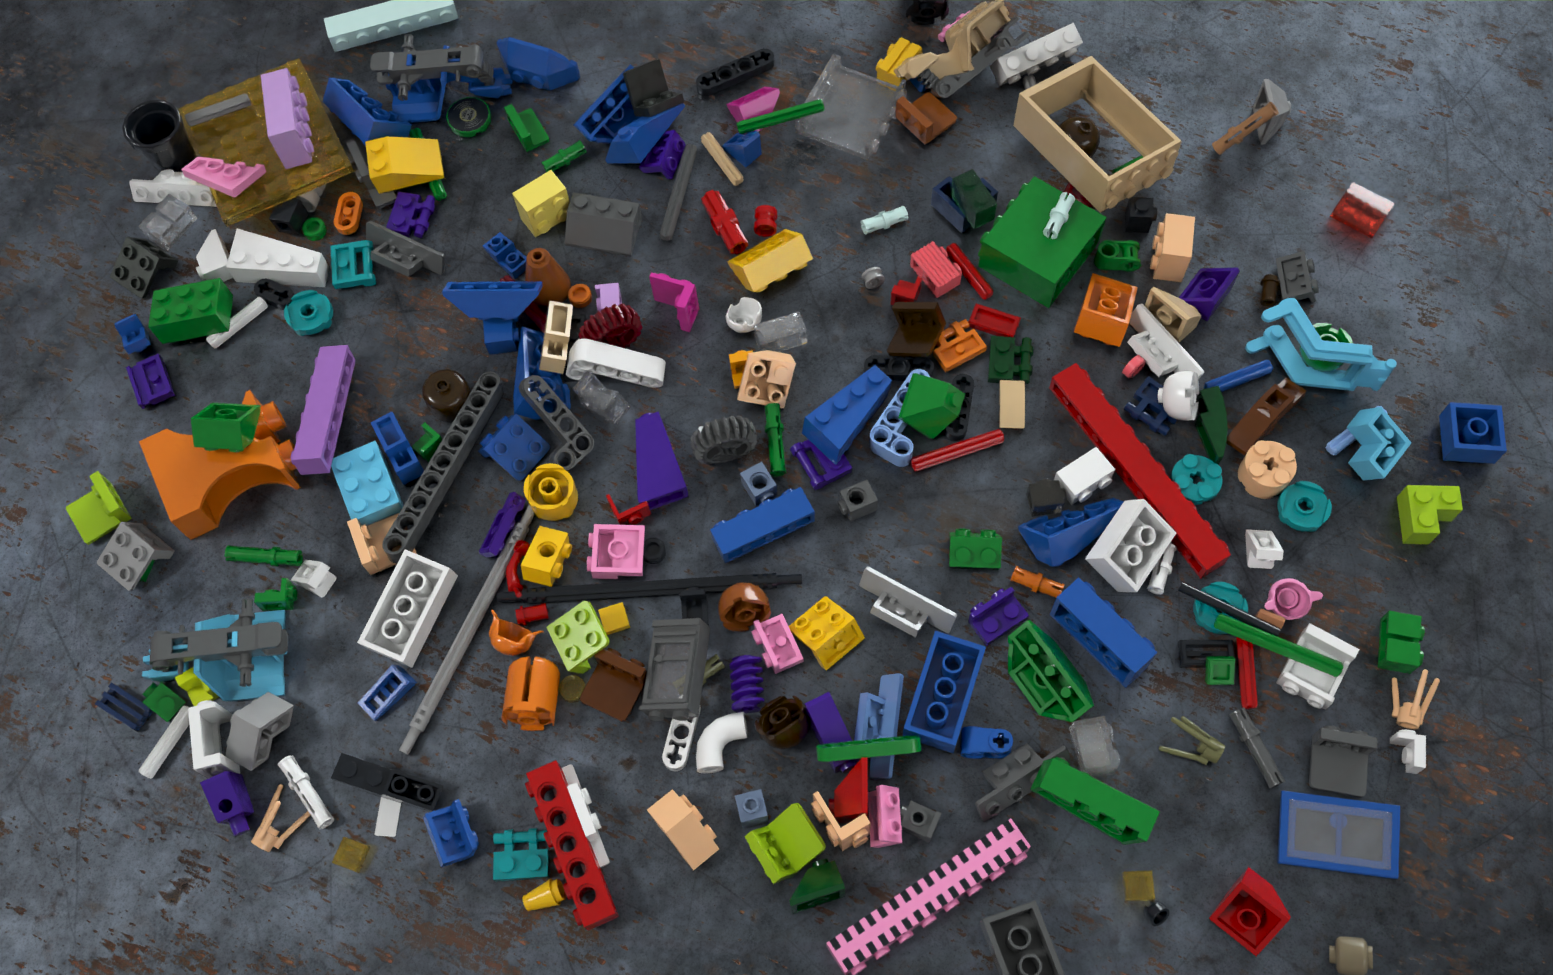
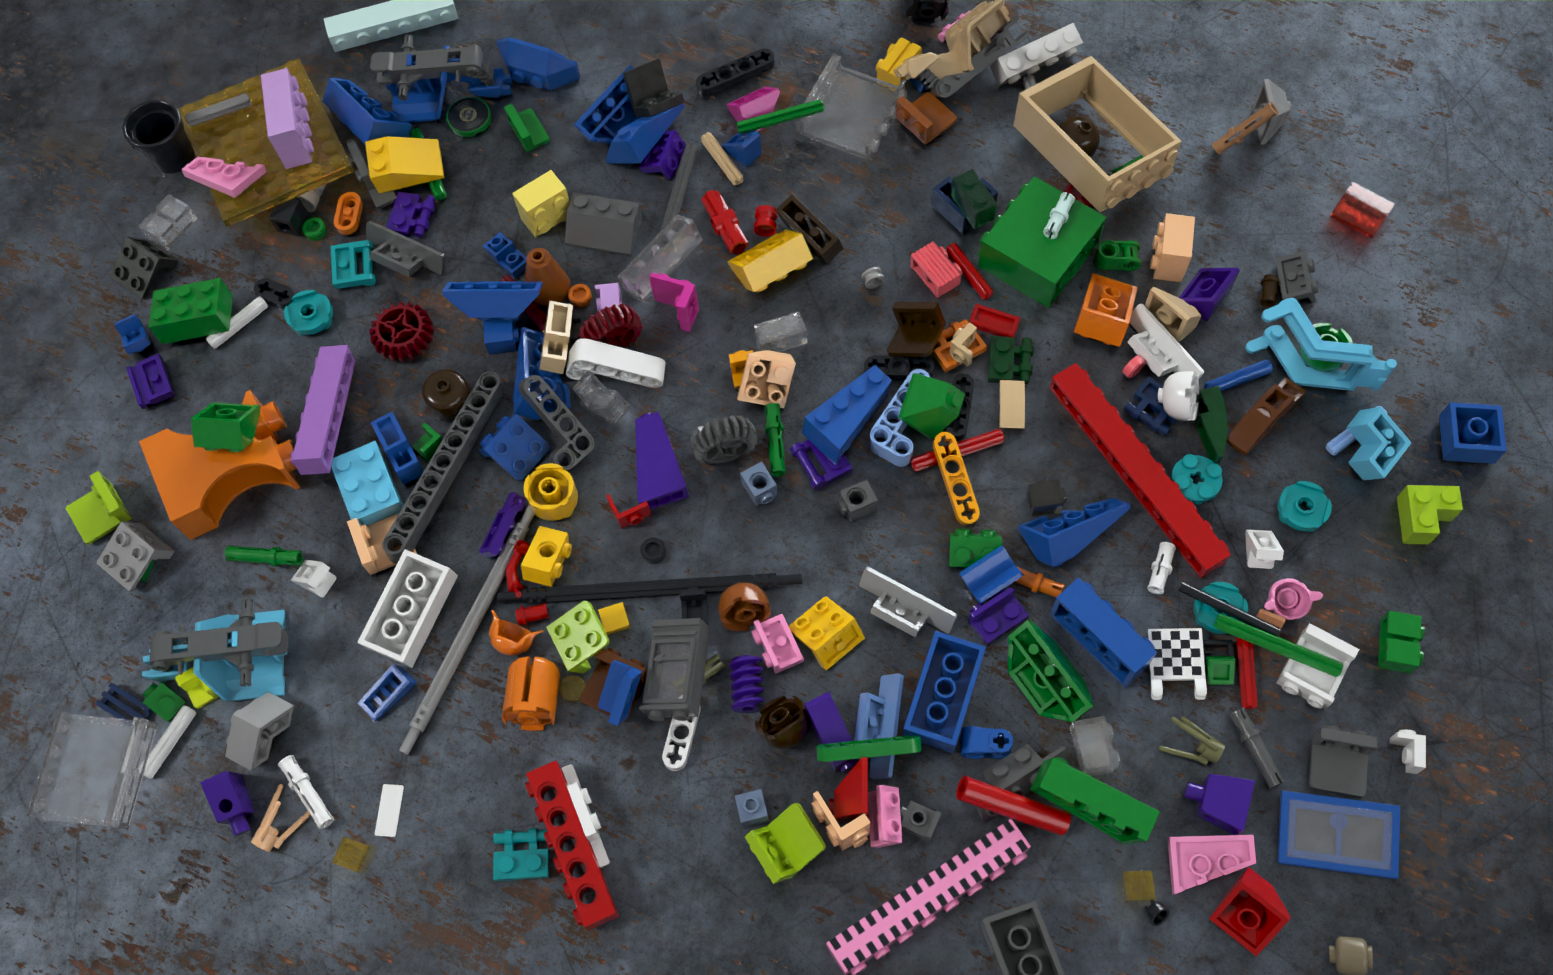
(92, 770): none -> clear panel
(174, 184): white bracket -> none
(206, 739): white panel -> none
(213, 258): white slope -> none
(261, 257): white wedge -> none
(277, 600): green bracket -> none
(387, 782): black slope -> none
(405, 338): none -> dark red gear
(451, 833): blue bracket -> none
(545, 895): yellow cone -> none
(564, 156): green pin -> none
(616, 551): bright pink plate -> none
(619, 691): none -> blue panel
(660, 256): none -> clear brick
(683, 827): light nougat brick -> none
(714, 739): white cylinder -> none
(744, 315): white hair -> none
(762, 524): blue brick -> none
(816, 234): none -> dark brown brick
(818, 886): dark green slope -> none
(884, 220): light aqua pin -> none
(906, 291): red panel -> none
(952, 479): none -> light orange beam
(961, 341): none -> tan bracket
(990, 574): none -> blue panel
(1013, 805): none -> red piece
(1085, 476): white brick -> none
(1130, 545): white brick -> none
(1140, 214): black brick -> none
(1177, 659): none -> white flag
(1204, 858): none -> bright pink wing
(1222, 801): none -> dark purple torso
(1267, 469): light nougat brick -> none
(1410, 714): light nougat plant -> none

